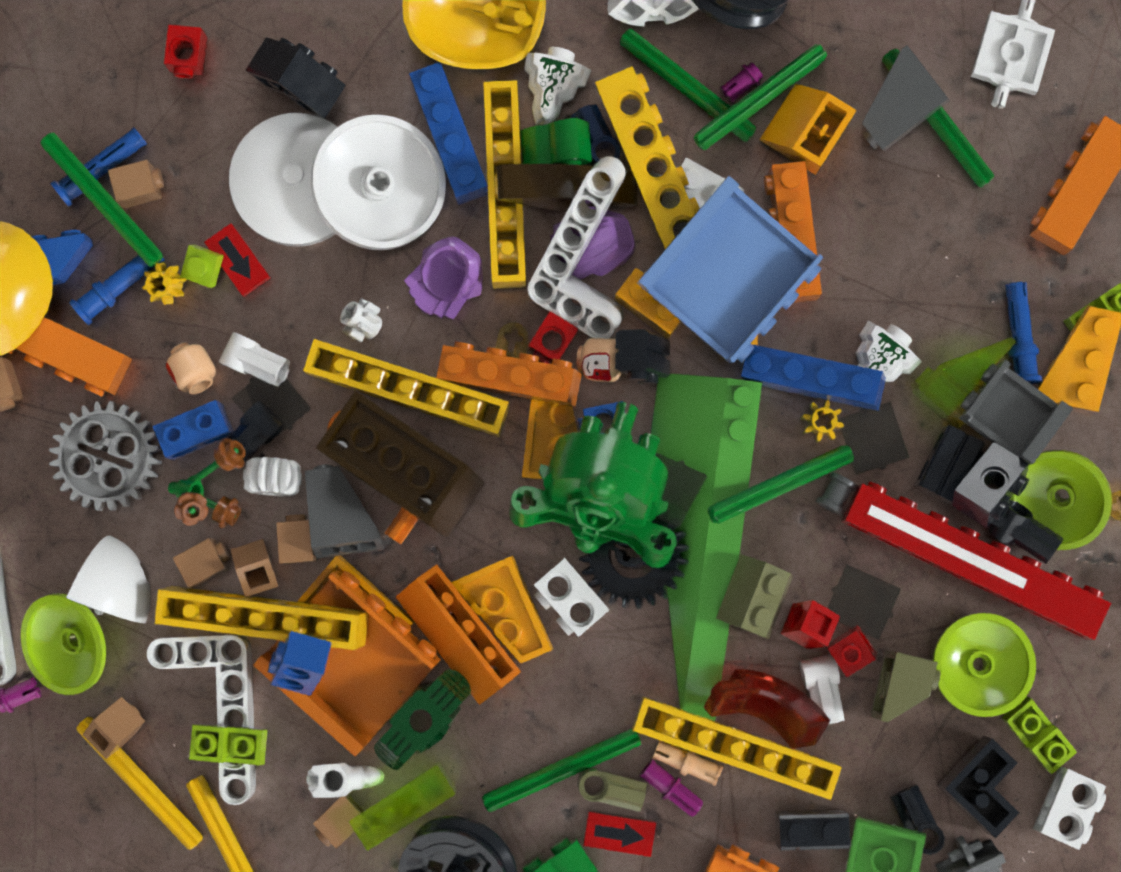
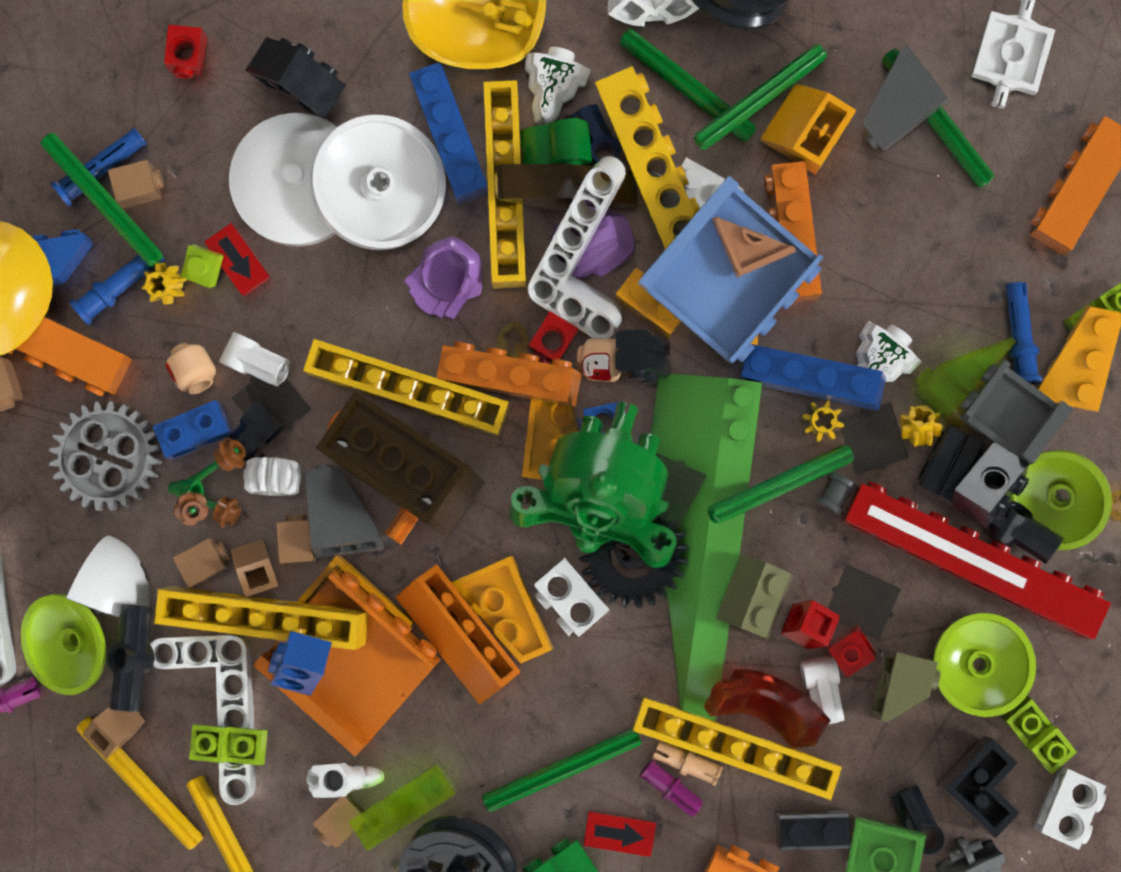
(130, 658): none -> black piece
(361, 320): white gear -> none
(440, 700): dark green piece -> none
(615, 789): olive piece -> none
(742, 82): magenta pin -> none
(747, 248): none -> nougat tile
(921, 425): none -> yellow gear

